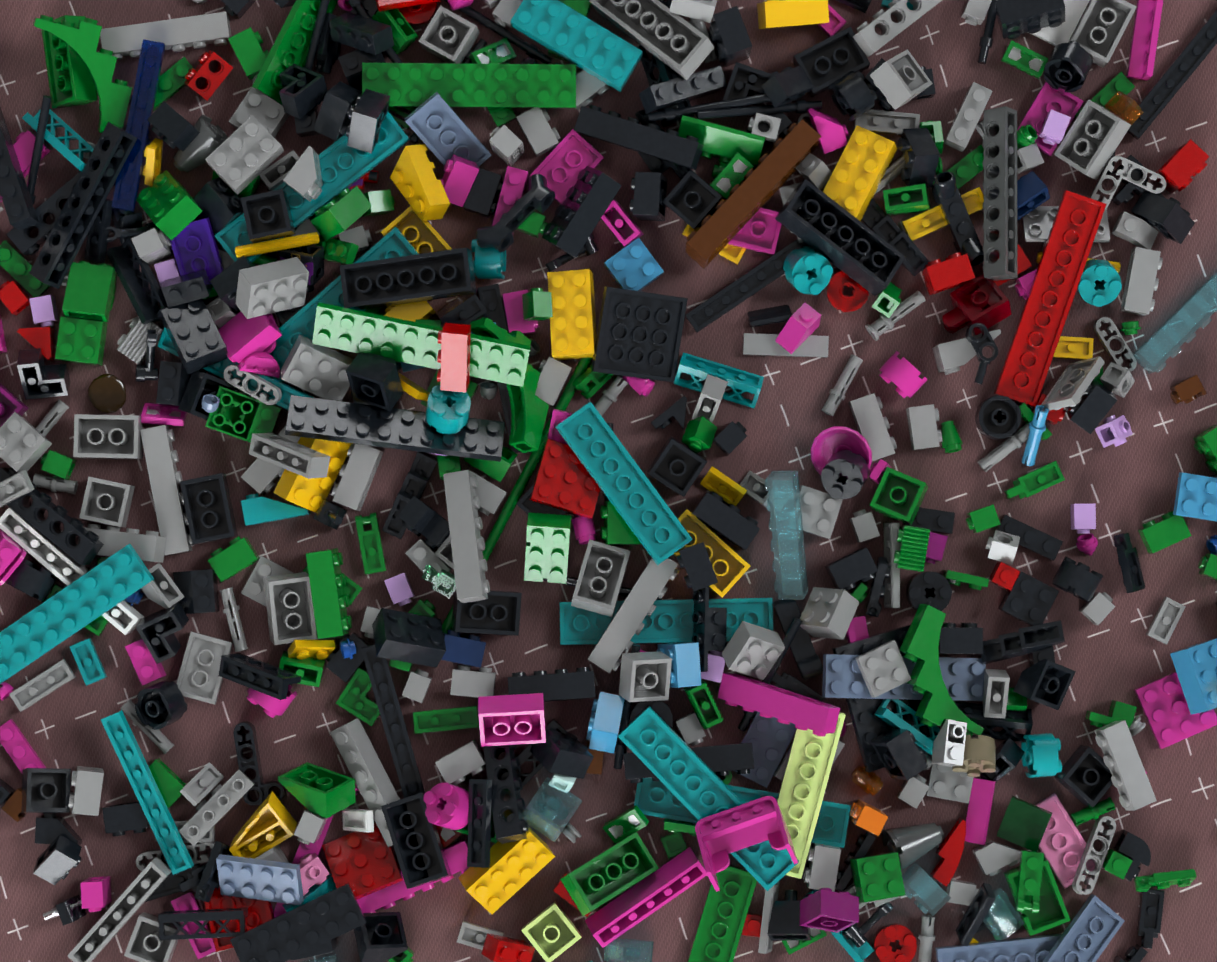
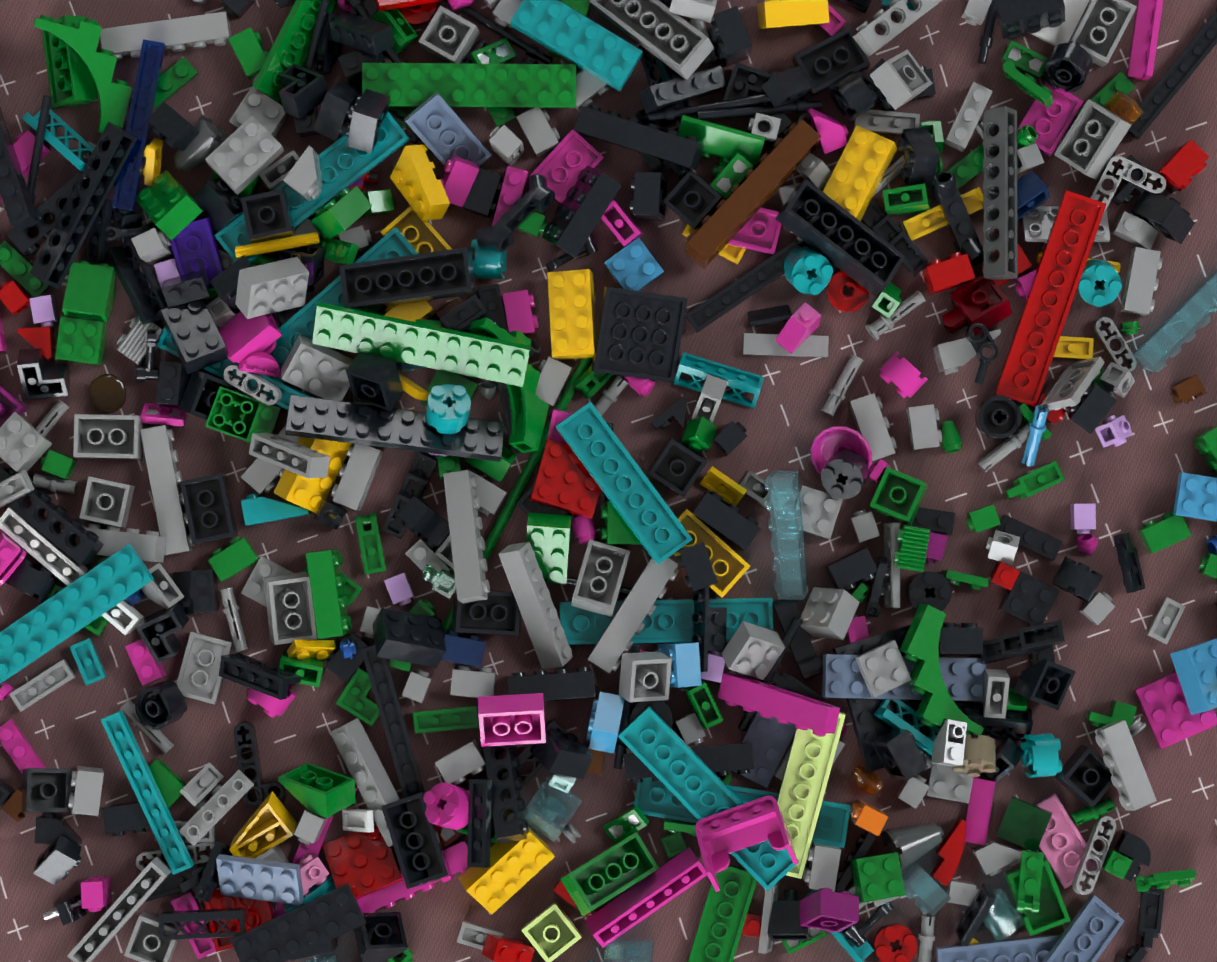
(210, 403): sand blue hinge -> none
(212, 79): red brick -> none
(454, 357): brick -> none
(535, 605): none -> light grey brick
(537, 305): green brick -> none
(1027, 84): none -> green plate
(1054, 127): lavender brick -> none

